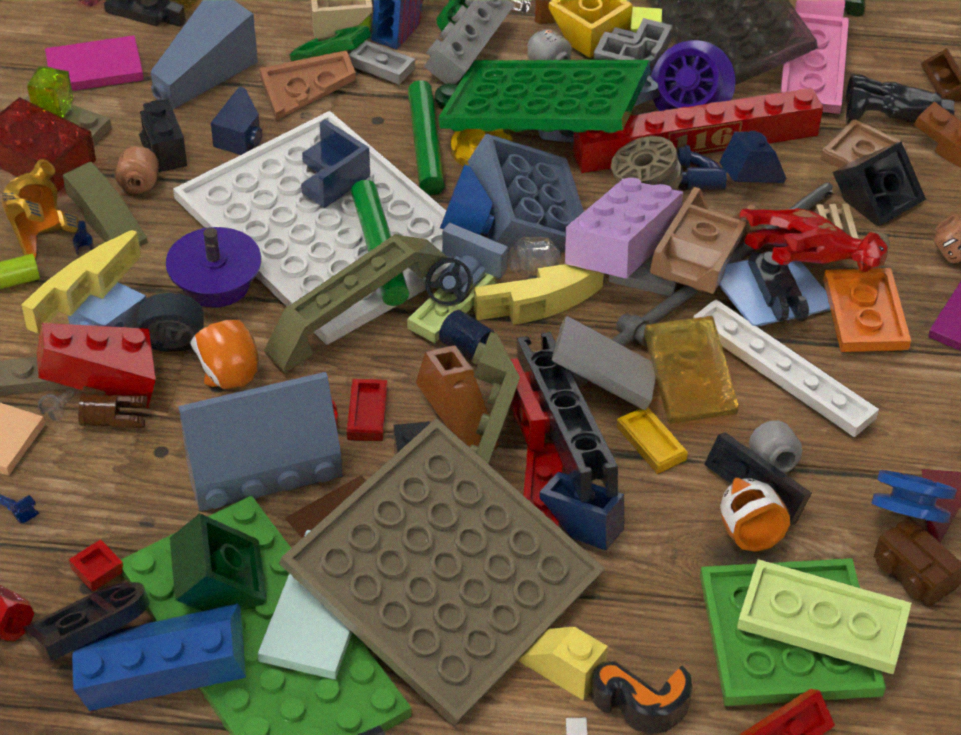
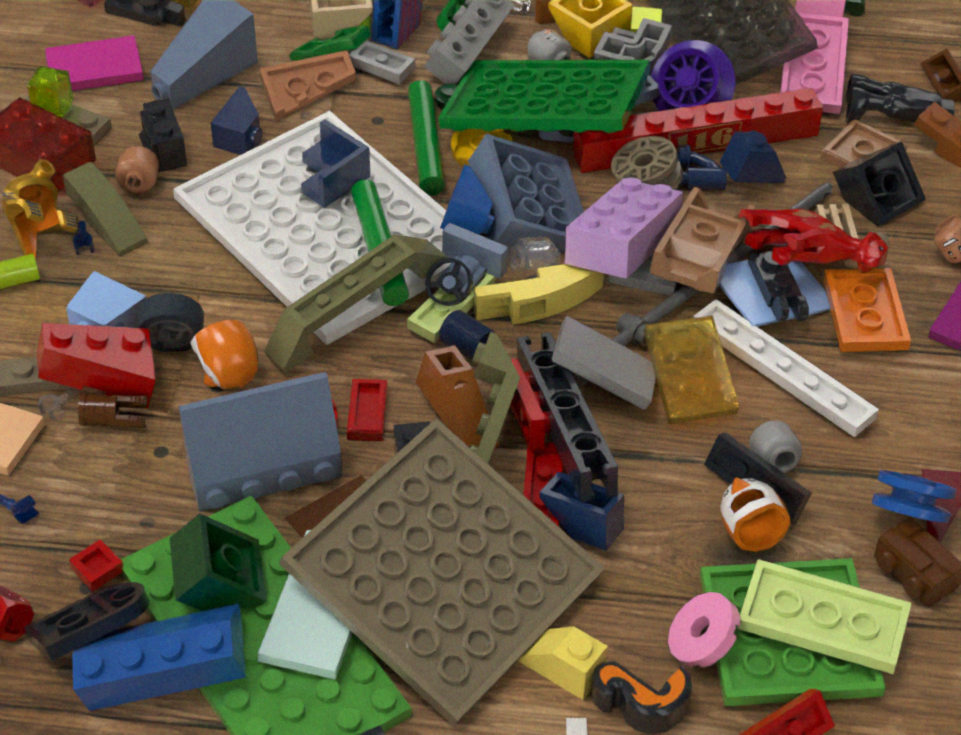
(86, 276): light yellow slope -> none
(214, 265): dark purple piece -> none
(652, 439): yellow tile -> none
(695, 615): none -> bright pink tile

